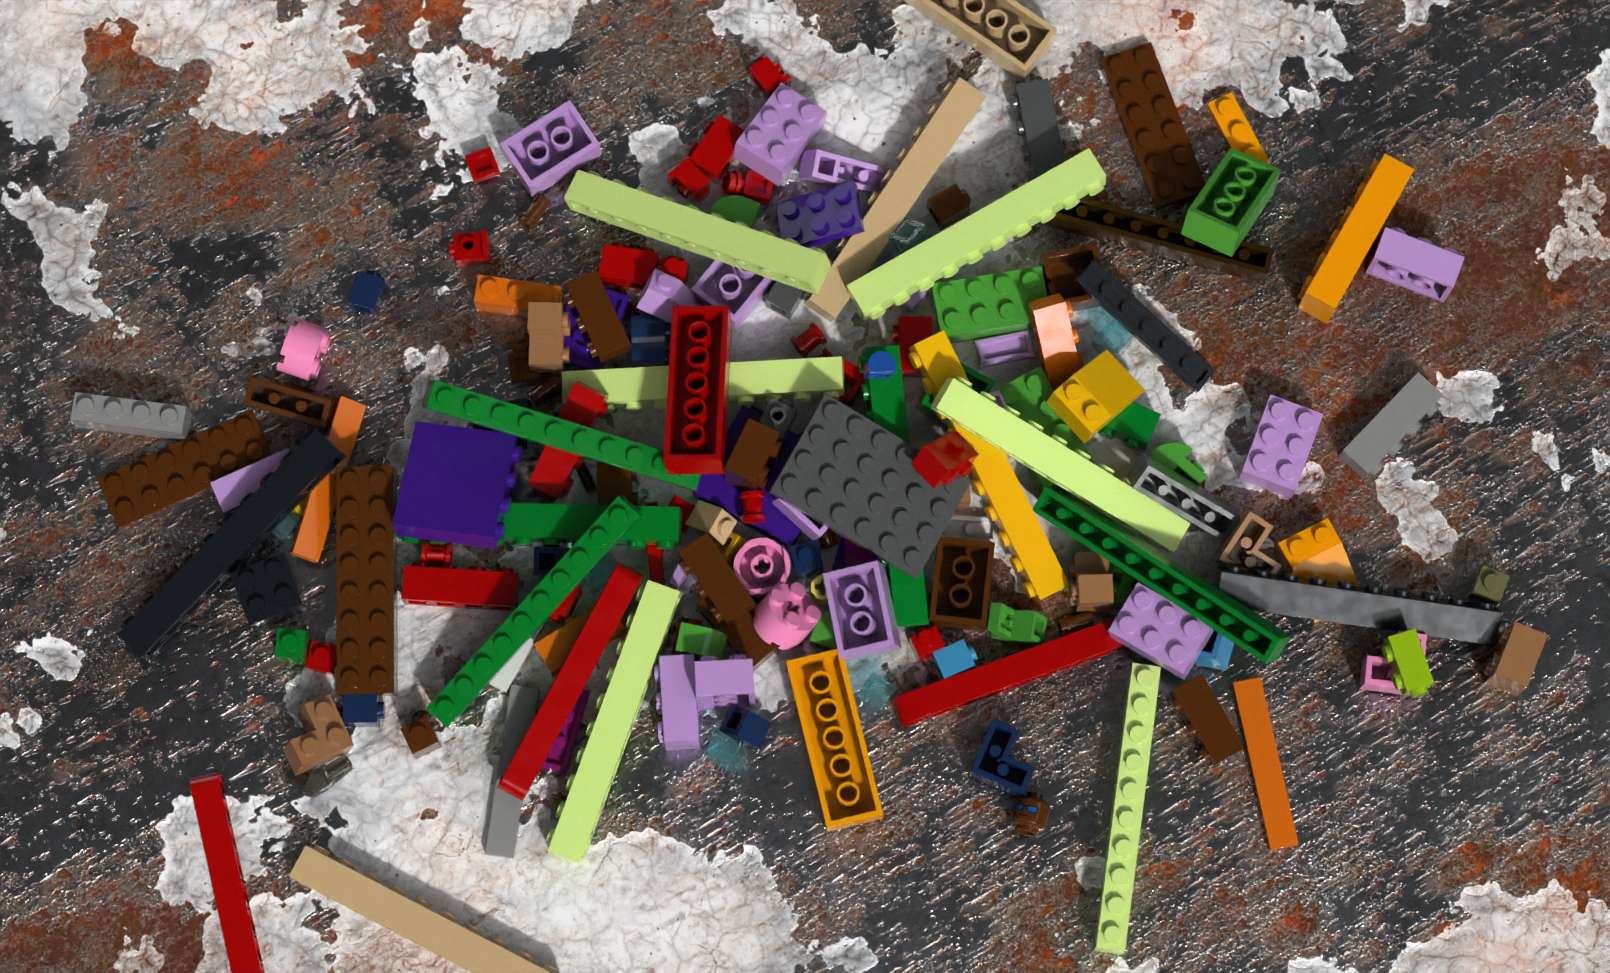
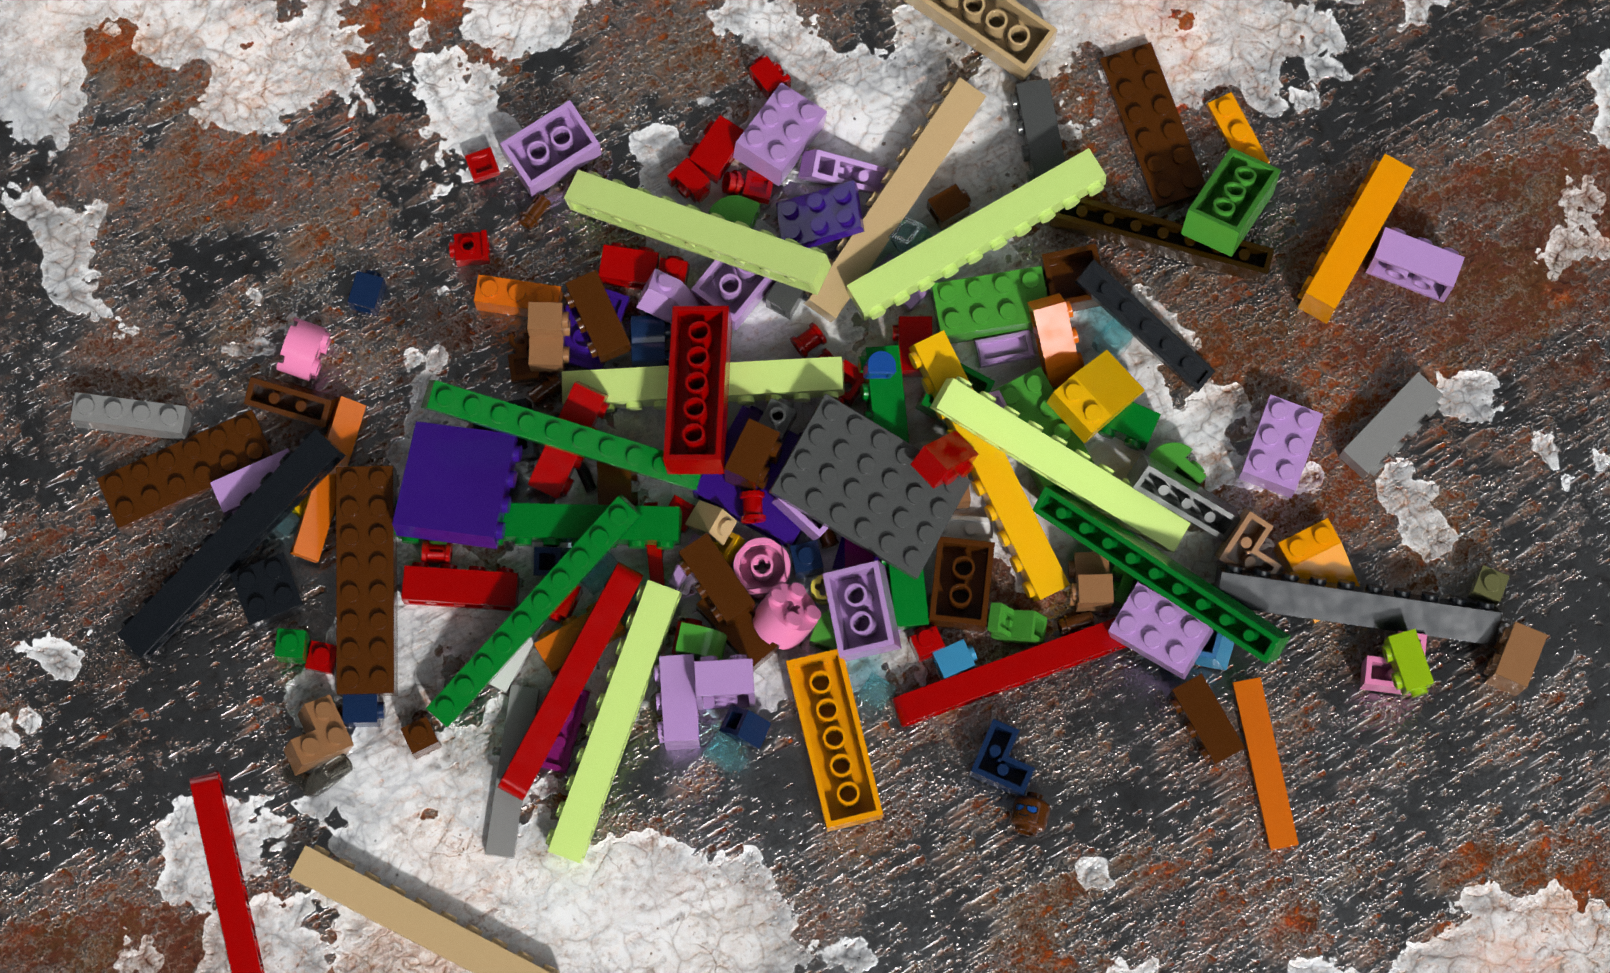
(1127, 809): yellowish green brick -> none

